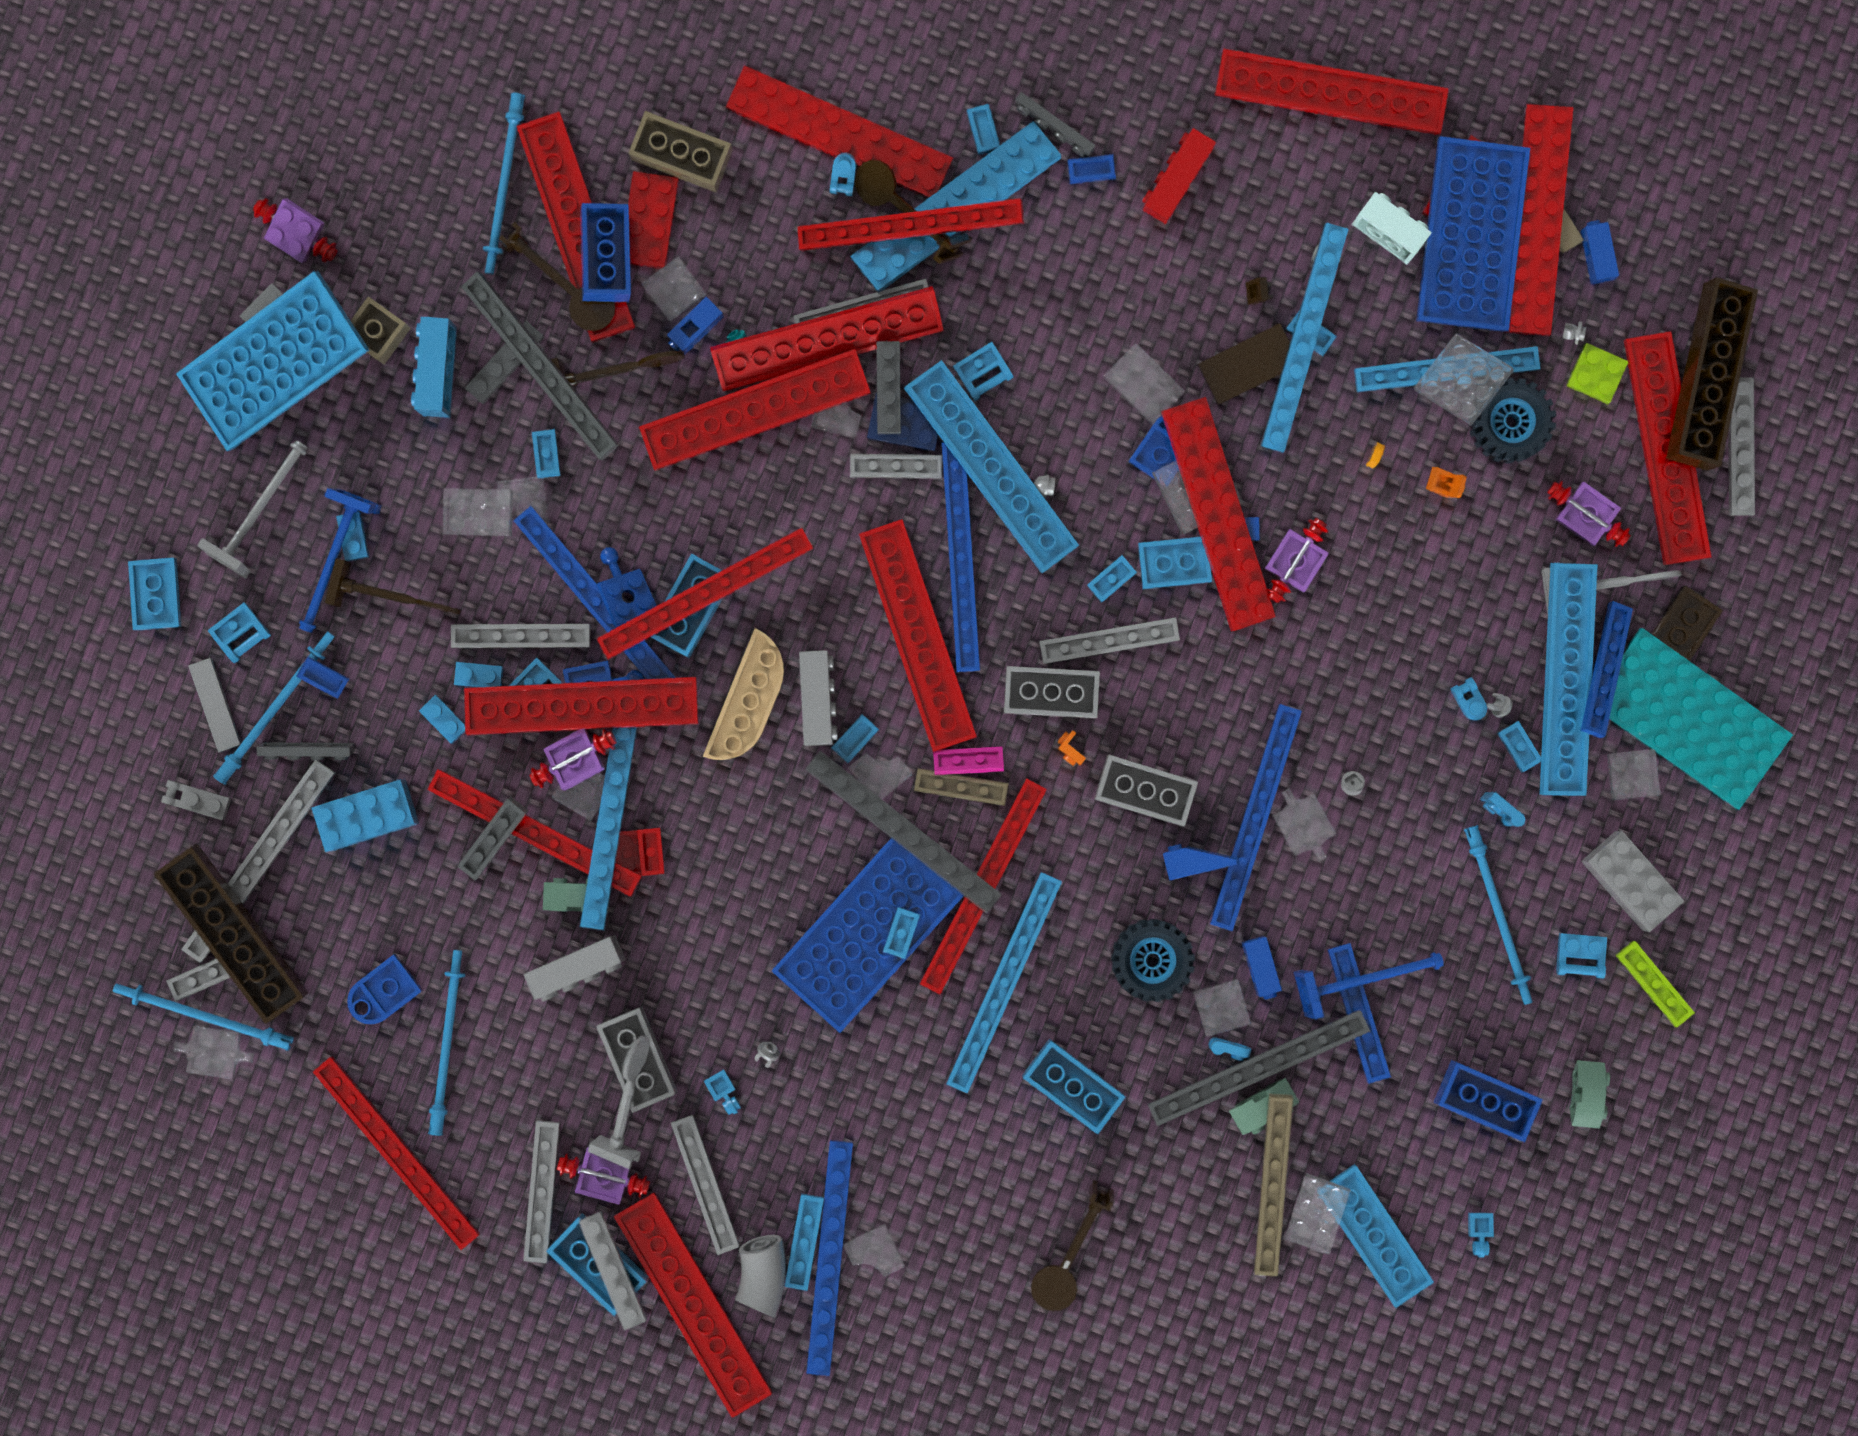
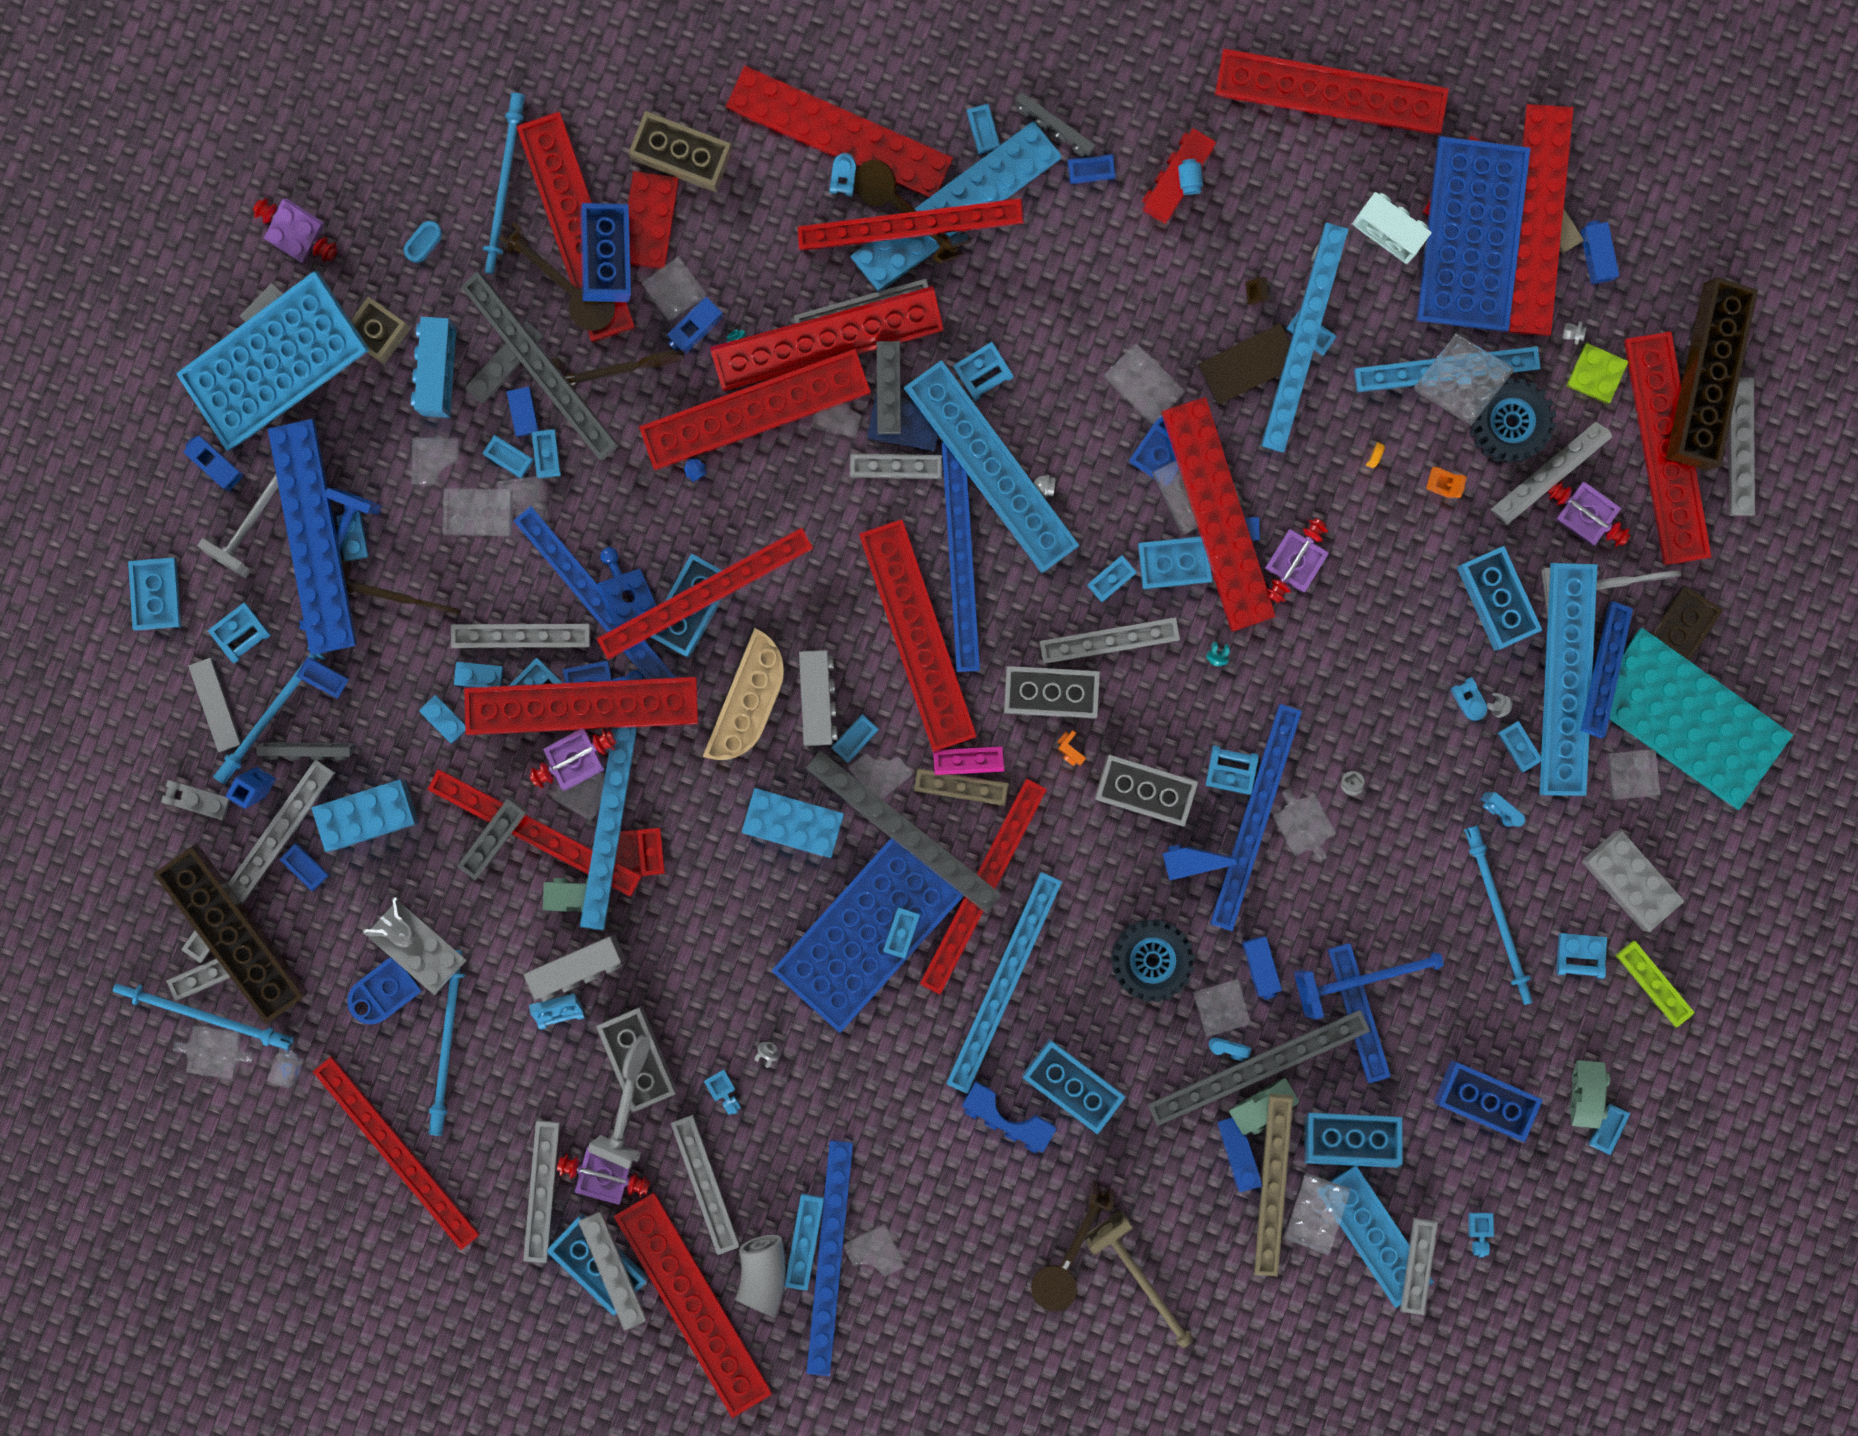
(213, 462): none -> blue brick
(251, 787): none -> blue brick
(285, 1069): none -> clear brick
(304, 867): none -> blue tile
(312, 537): none -> blue plate
(415, 947): none -> light grey plate
(423, 241): none -> dark azure tile
(431, 457): none -> clear tile
(508, 456): none -> dark azure tile
(522, 411): none -> blue tile
(557, 1010): none -> dark azure plate
(695, 469): none -> blue plate
(793, 823): none -> dark azure brick
(1034, 1132): none -> blue arch
(1107, 1234): none -> dark tan tile
(1190, 177): none -> dark azure brick
(1216, 657): none -> teal plate
(1228, 777): none -> dark azure plate
(1239, 1156): none -> blue slope
(1353, 1140): none -> dark azure brick
(1418, 1266): none -> light grey tile
(1499, 598): none -> dark azure brick
(1551, 473): none -> light grey plate
(1610, 1129): none -> dark azure tile

